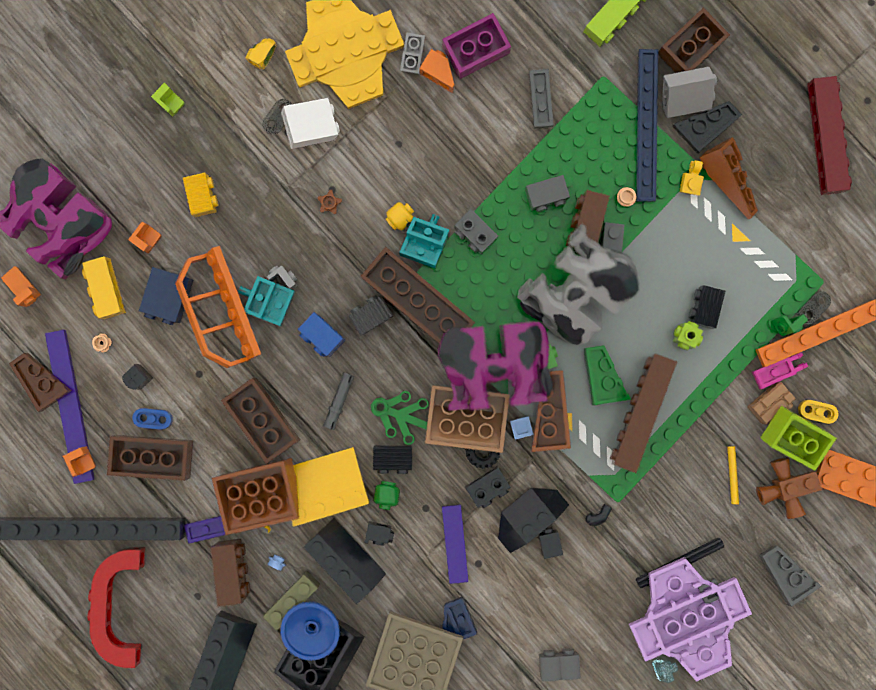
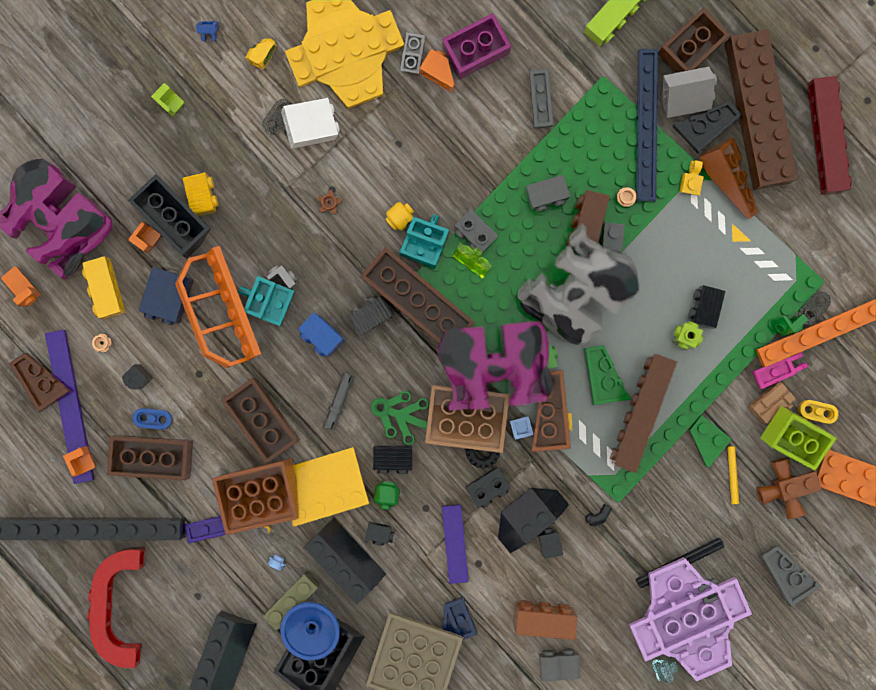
(170, 216): none -> black slope
(207, 27): none -> blue tile
(230, 572): reddish brown brick -> none
(472, 259): none -> clear neon green plate
(545, 620): none -> dark orange brick
(708, 440): none -> green wing
(762, 109): none -> reddish brown brick

